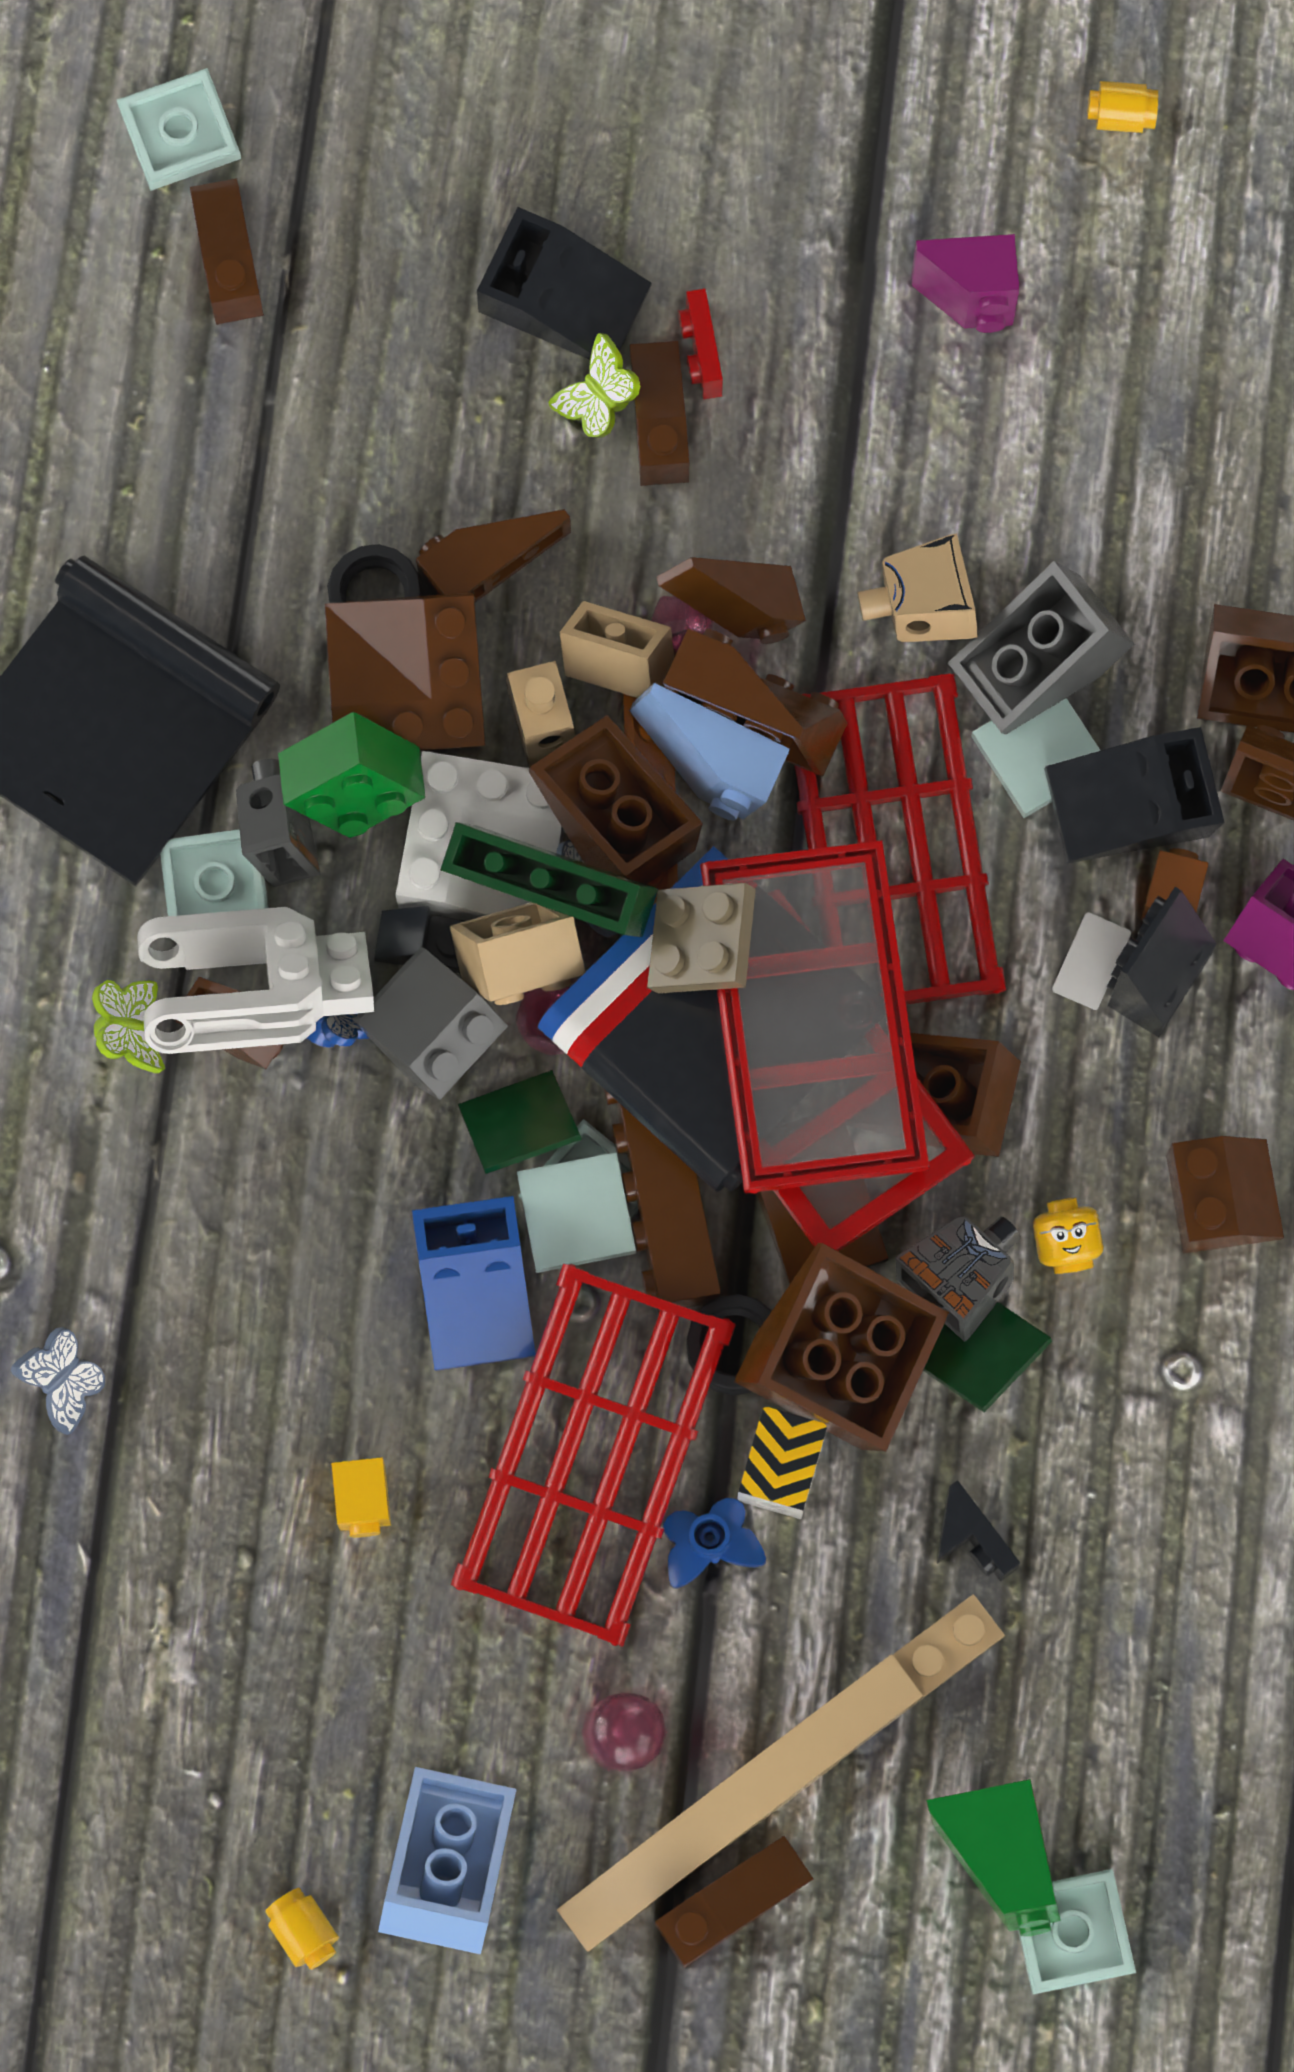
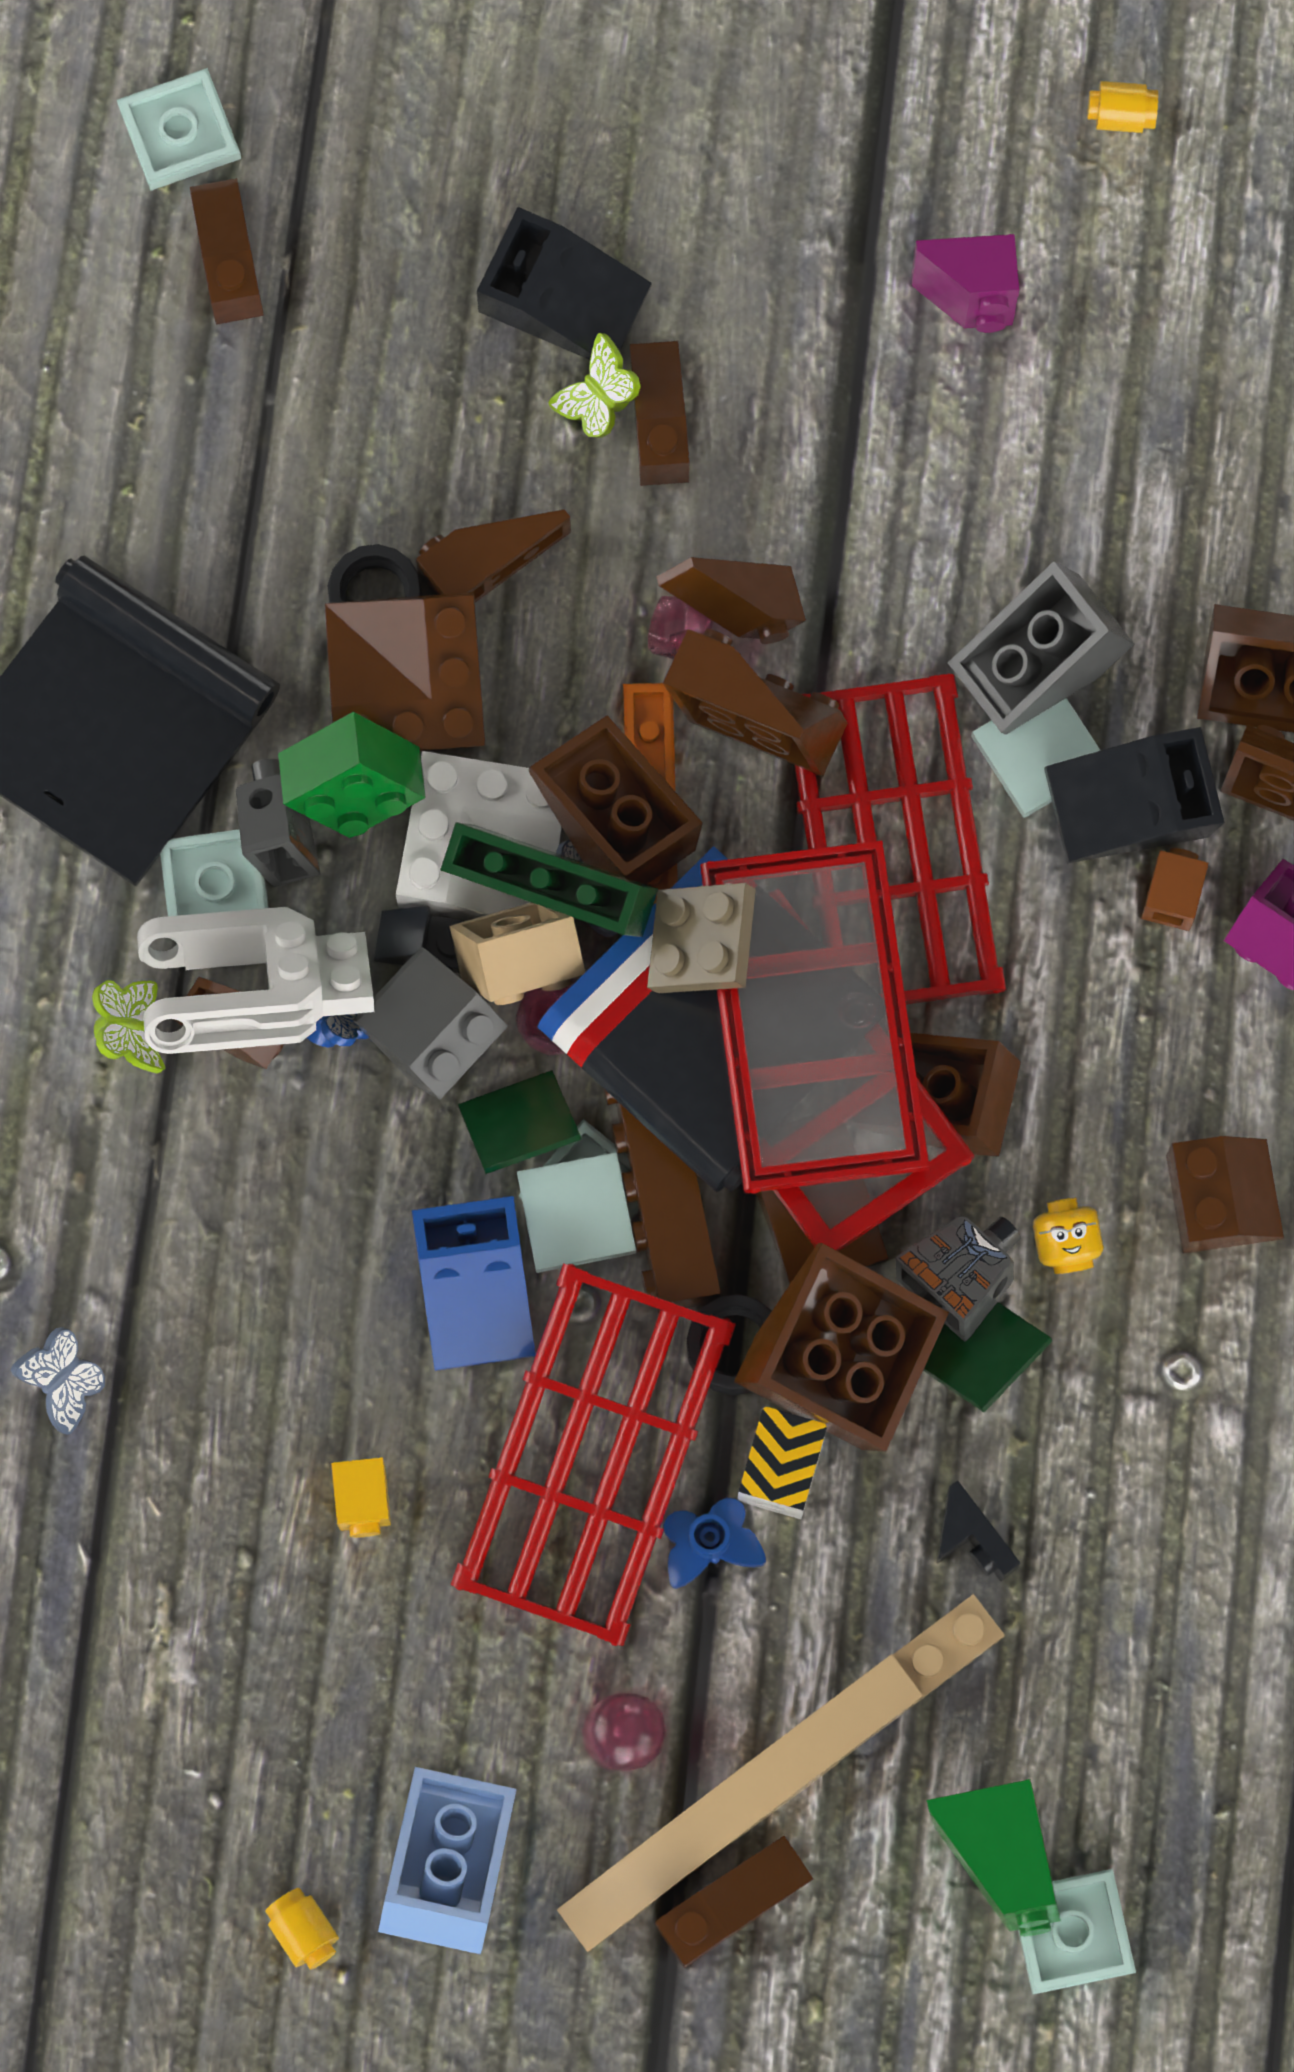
(539, 709): tan torso -> none
(615, 649): tan brick -> none
(704, 363): red plate -> none
(710, 752): light blue slope -> none
(924, 593): tan torso -> none
(1091, 961): white sticker -> none
(1161, 963): black slope -> none

